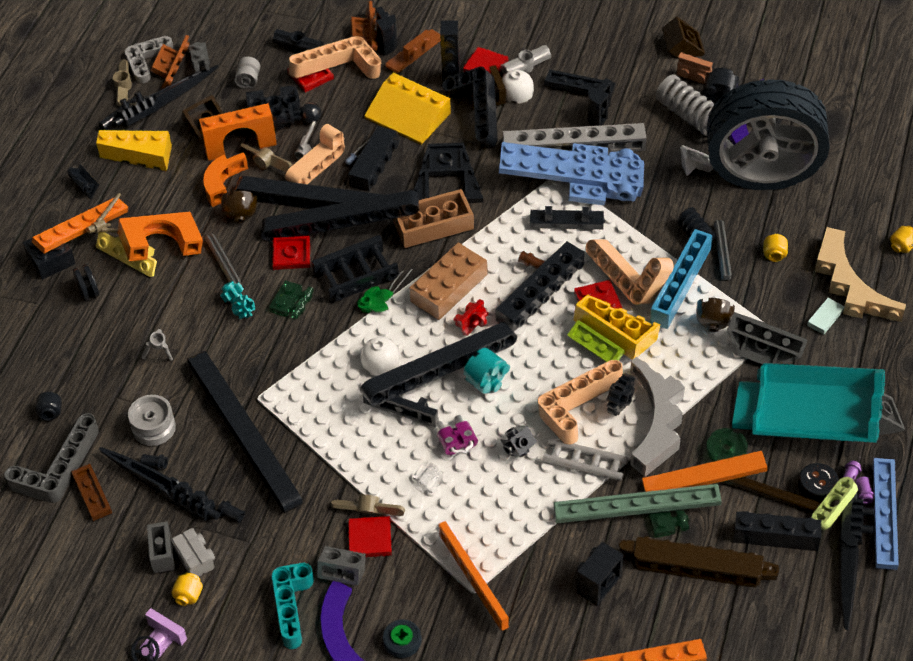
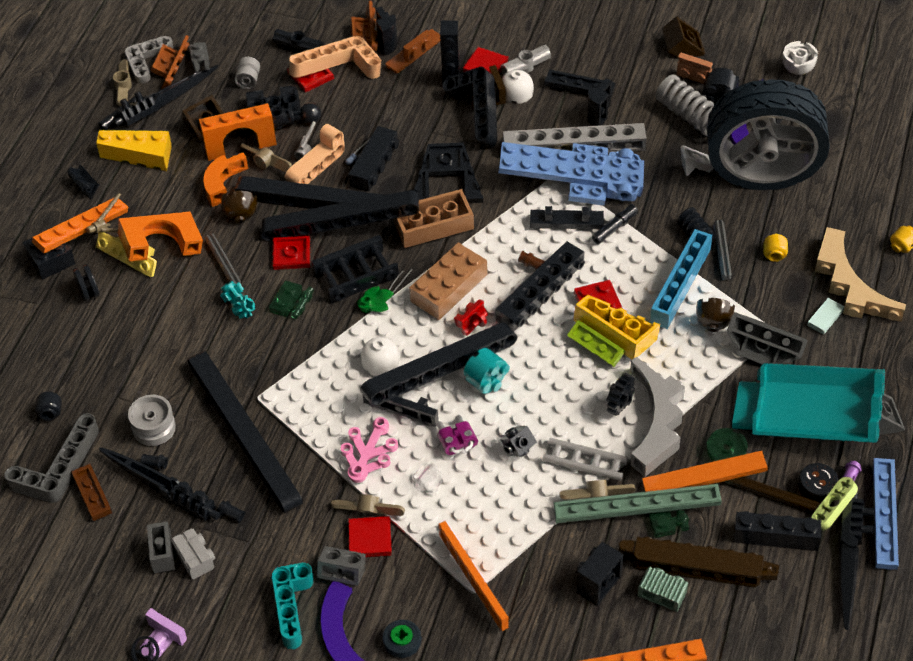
(157, 342): light grey plant -> none
(187, 589): yellow head -> none
(369, 451): none -> bright pink plant
(408, 108): yellow slope -> none
(557, 402): light nougat beam -> none
(597, 489): none -> dark tan piece
(619, 220): none -> black pin
(636, 287): light nougat beam -> none
(663, 588): none -> sand green brick
(799, 57): none -> white cylinder
(864, 490): medium lavender pin -> none

